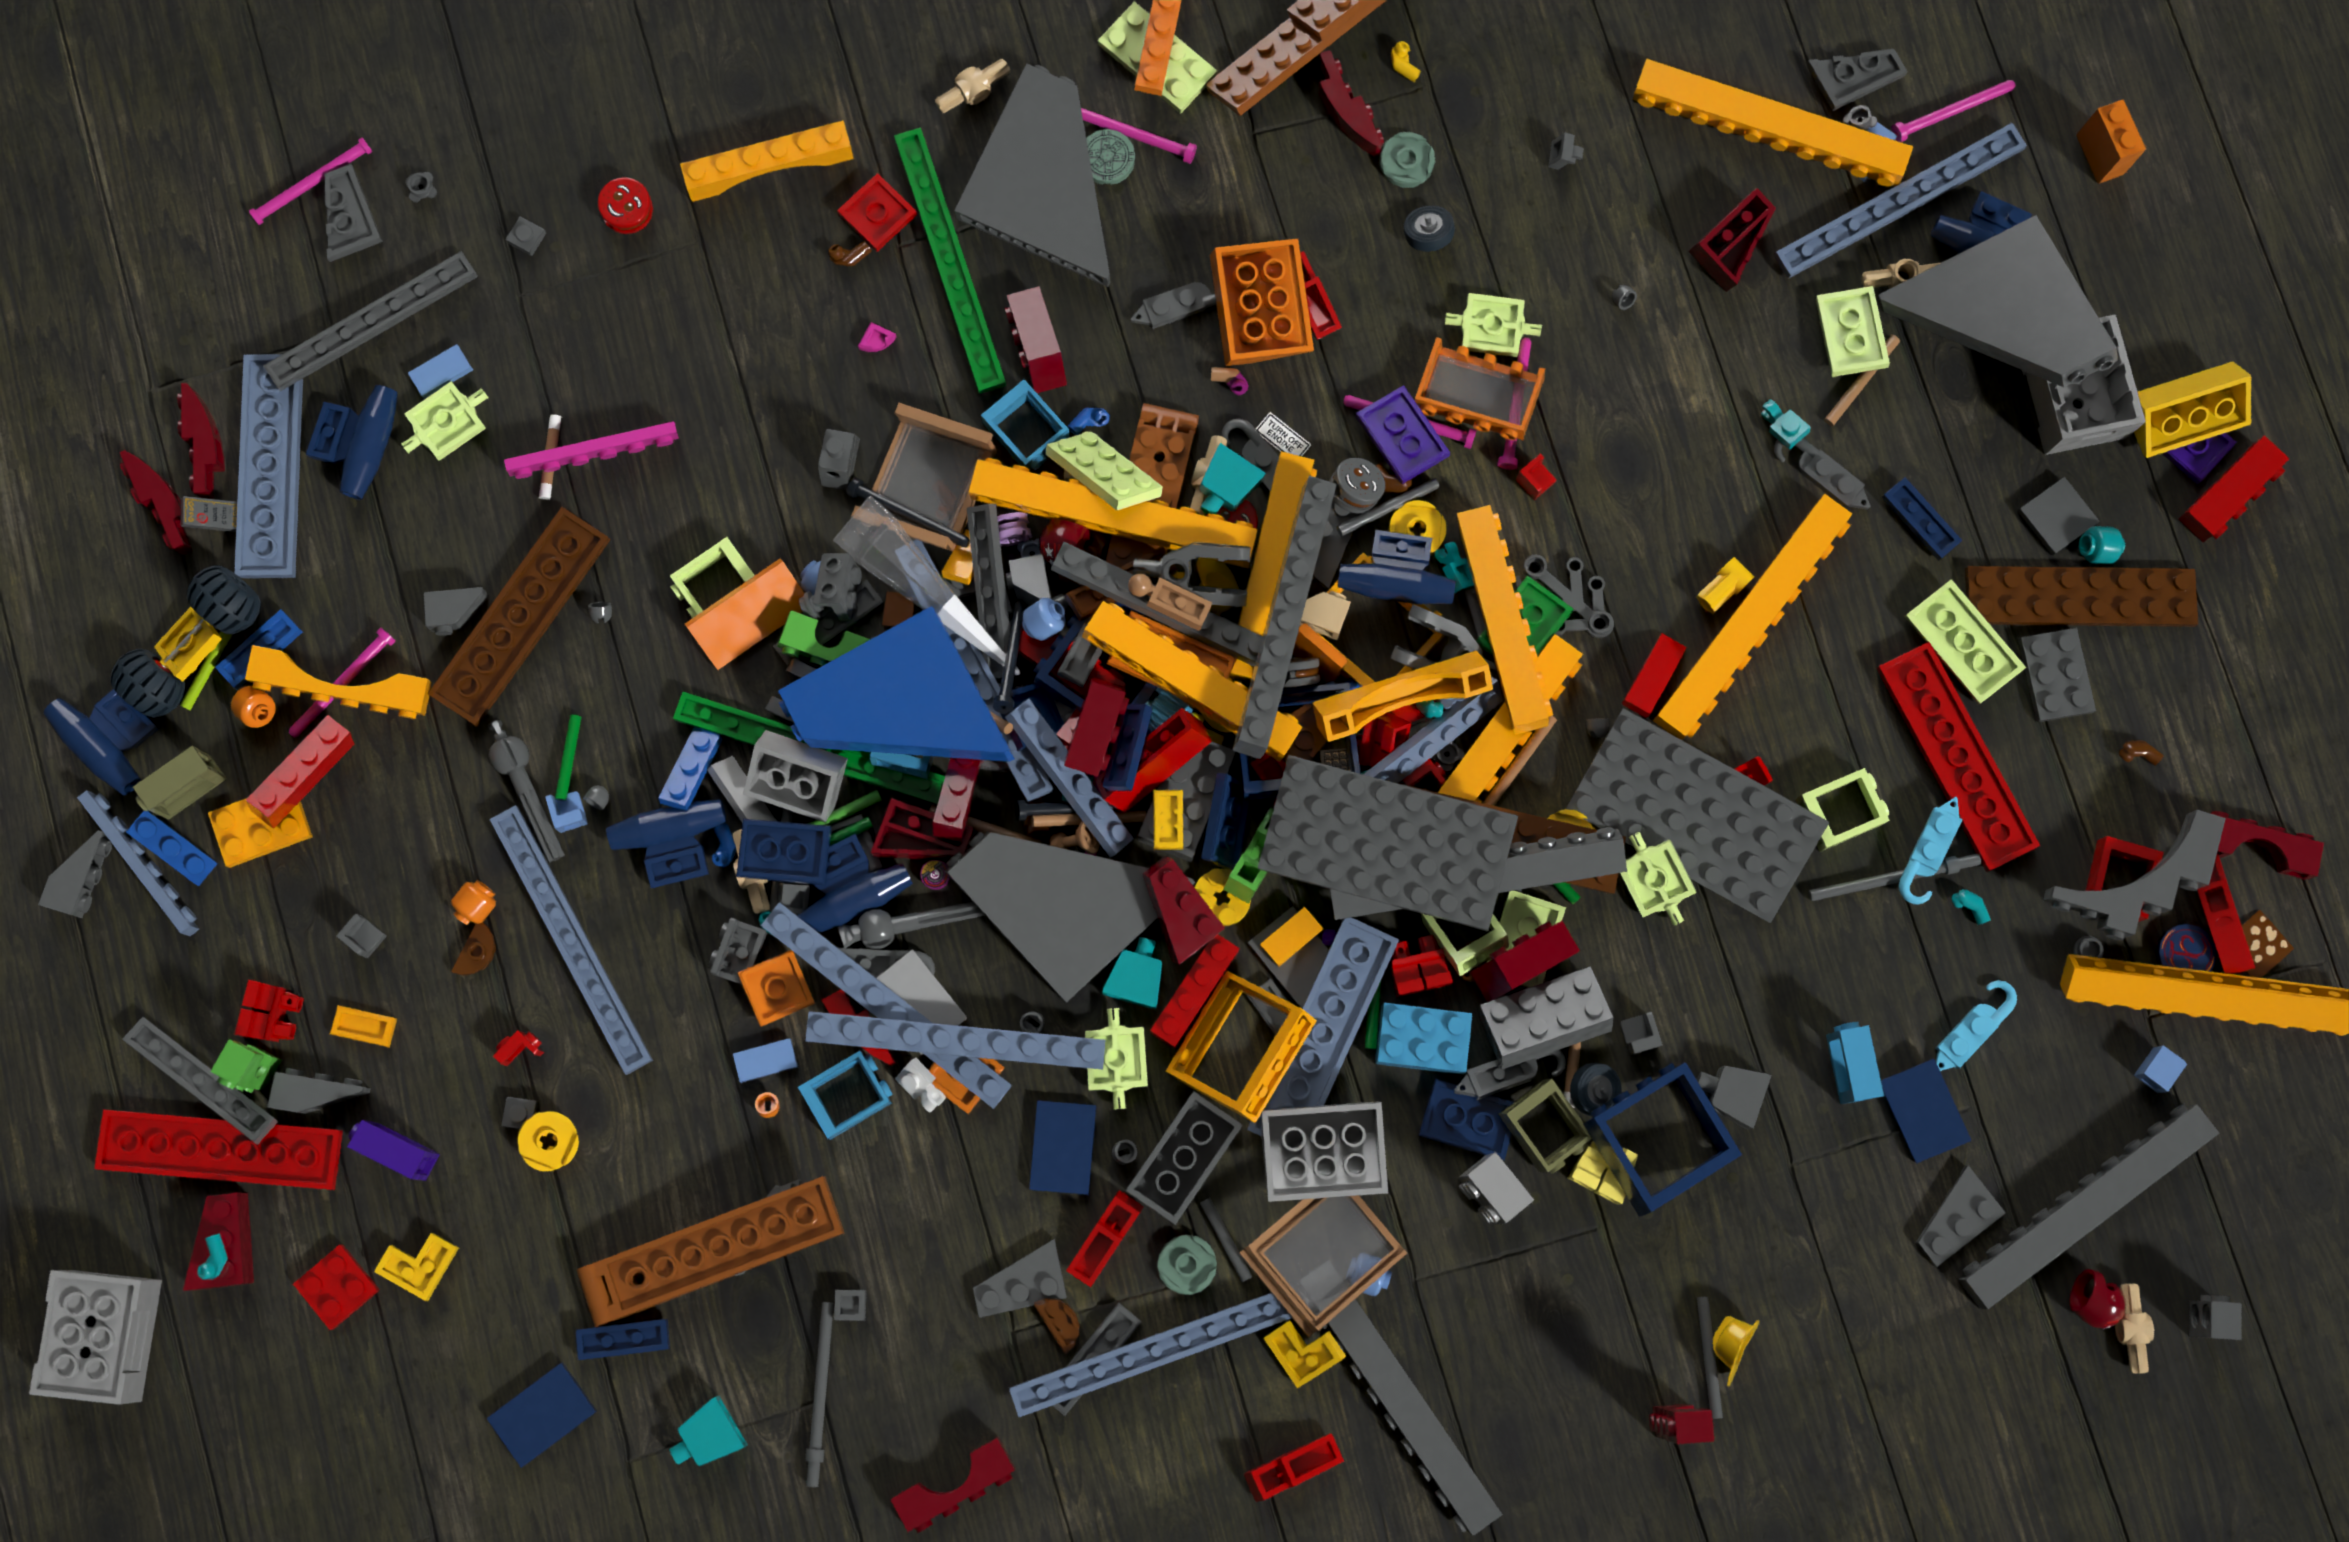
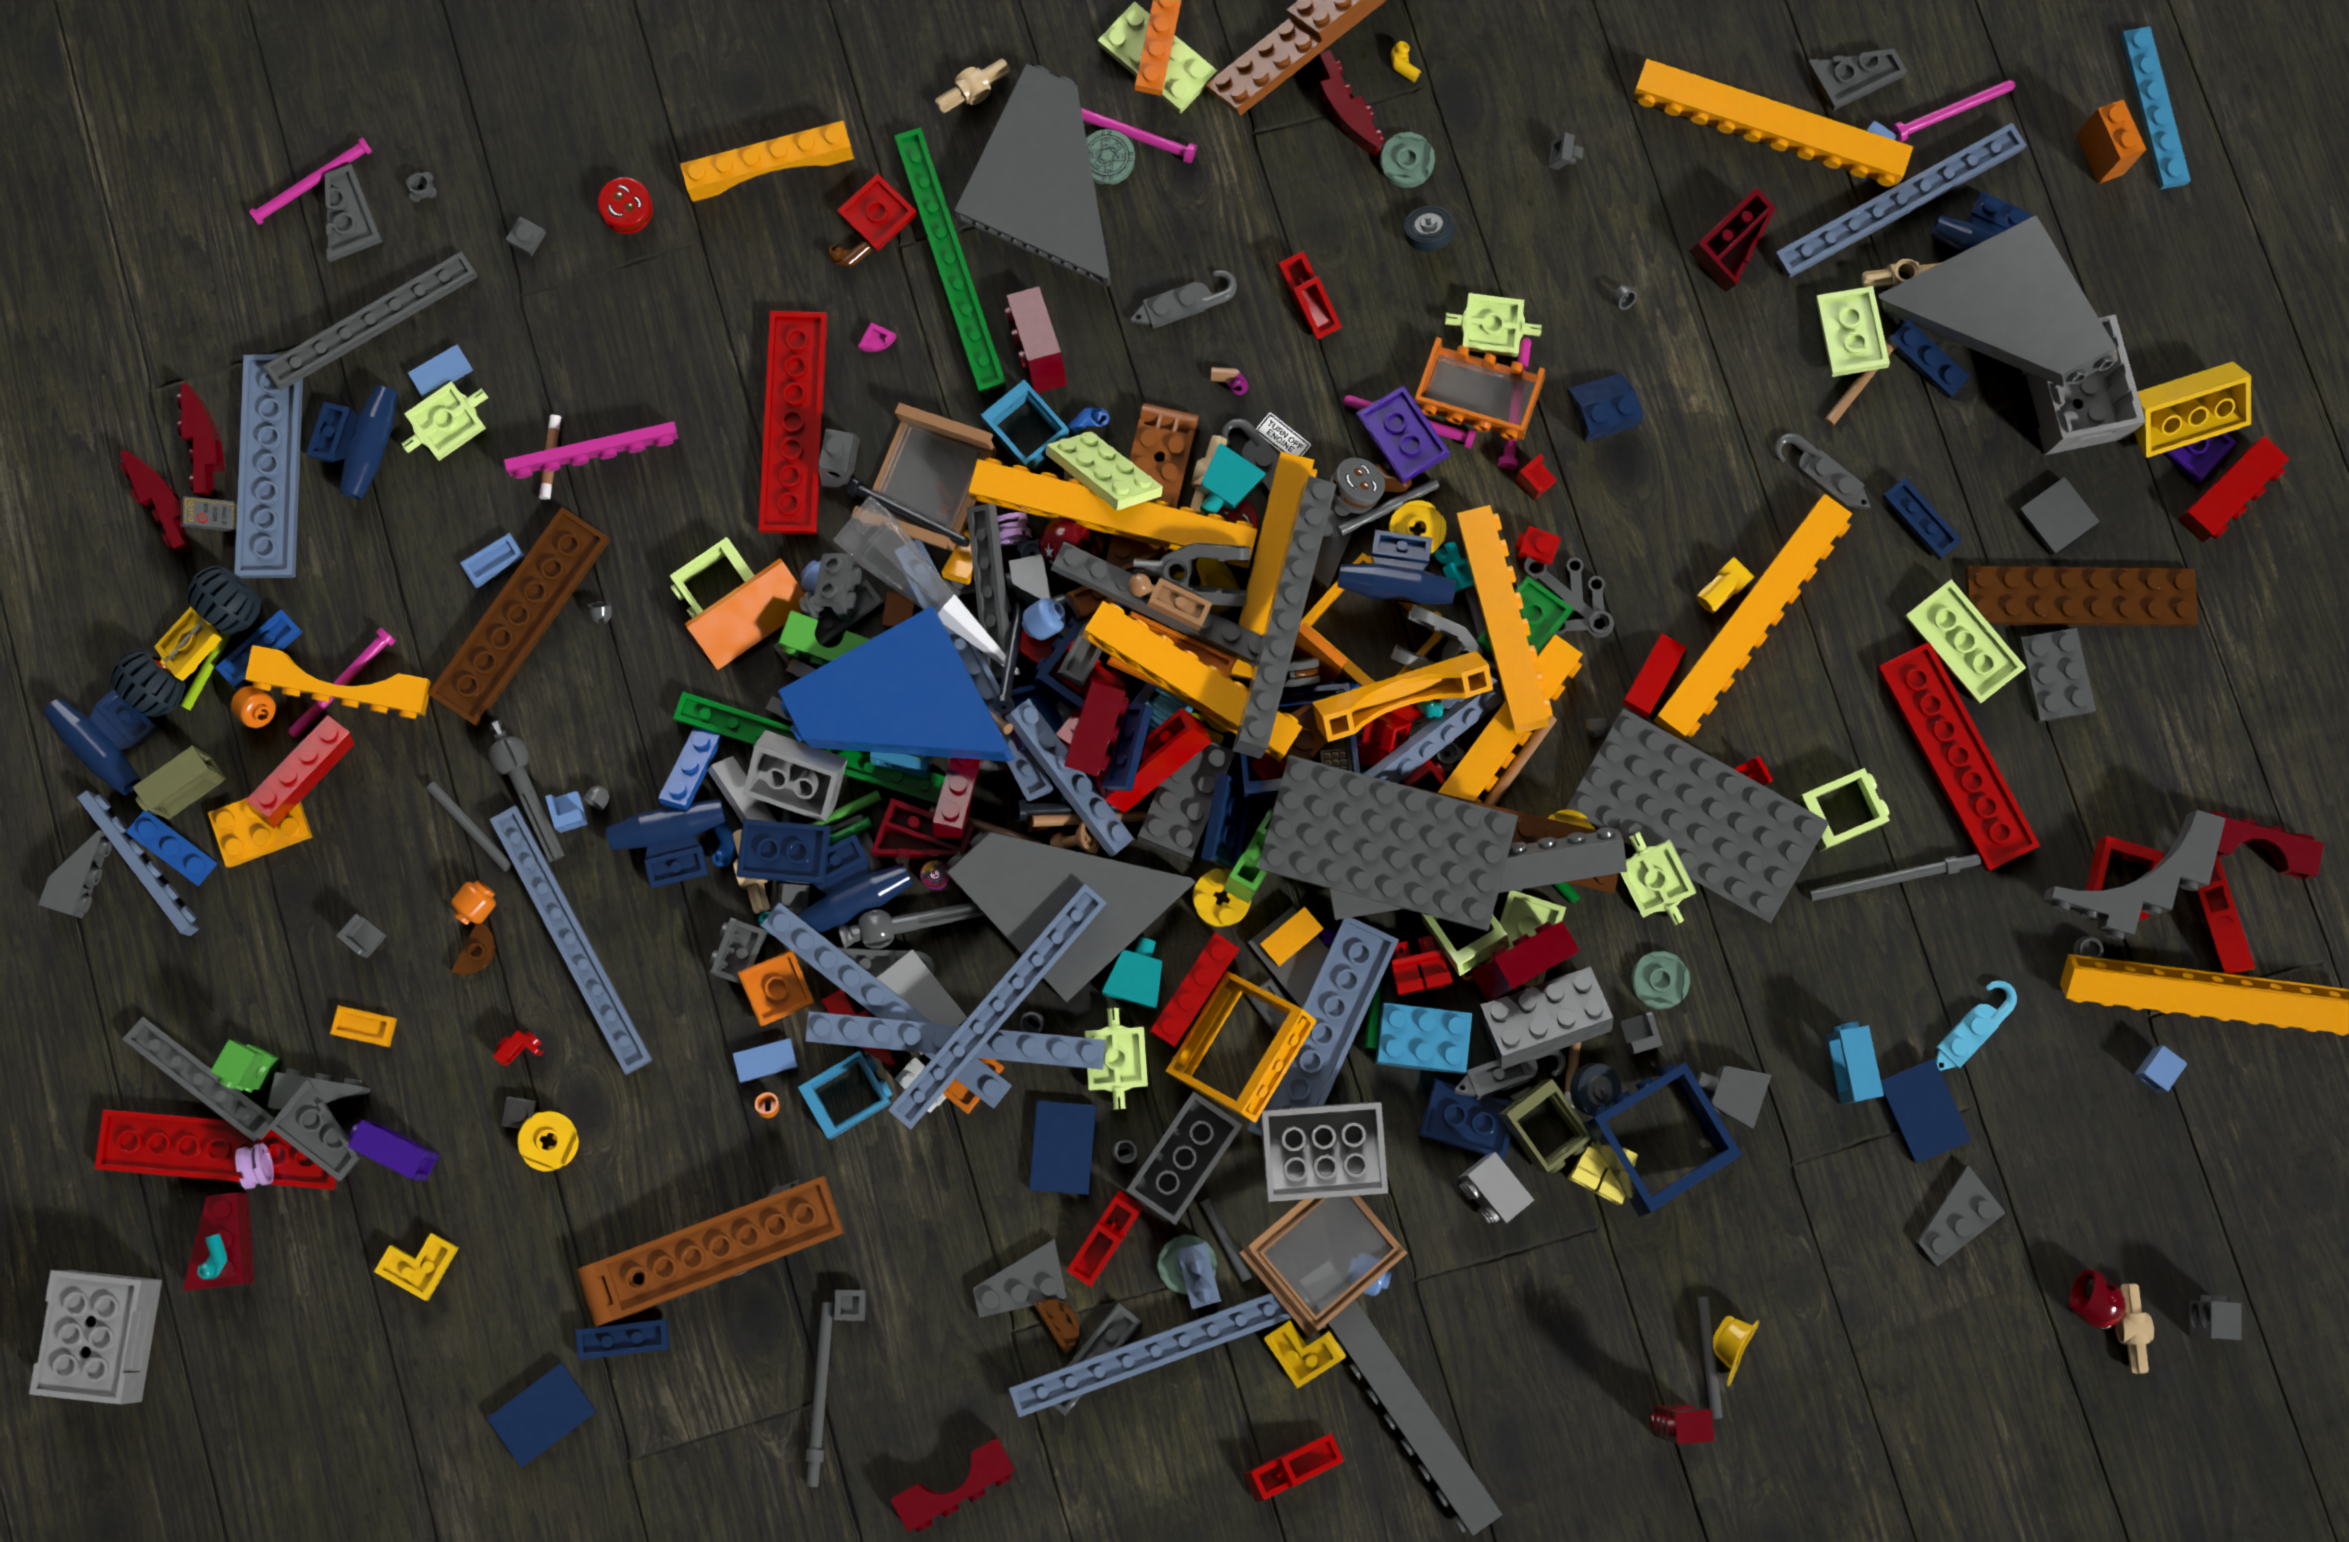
(254, 1165): none -> lavender wheel
(271, 1025): red hips -> none
(315, 1132): none -> dark grey wing
(336, 1287): red plate -> none
(452, 608): dark grey slope -> none
(469, 826): none -> dark grey bar
(492, 560): none -> medium blue tile
(568, 758): green bar -> none
(708, 1435): teal torso -> none
(793, 422): none -> red plate
(997, 1007): none -> sand blue plate
(1168, 819): yellow plate -> none
(1181, 910): dark red wedge -> none
(1198, 1275): none -> sand blue tile
(1261, 301): orange slope -> none
(1326, 613): tan slope -> none
(1537, 545): none -> red bracket
(1605, 407): none -> dark blue slope
(1660, 980): none -> sand green tile
(1785, 427): teal plate -> none
(1857, 113): dark grey plate -> none
(1928, 358): none -> dark blue plate
(1931, 848): medium azure plate -> none
(1973, 902): teal arm -> none
(2087, 1206): dark grey brick -> none
(2102, 544): teal head -> none
(2140, 748): reddish brown arm -> none
(2155, 108): none -> dark azure plate
(2187, 948): dark blue tile -> none
(2265, 944): reddish brown sticker -> none

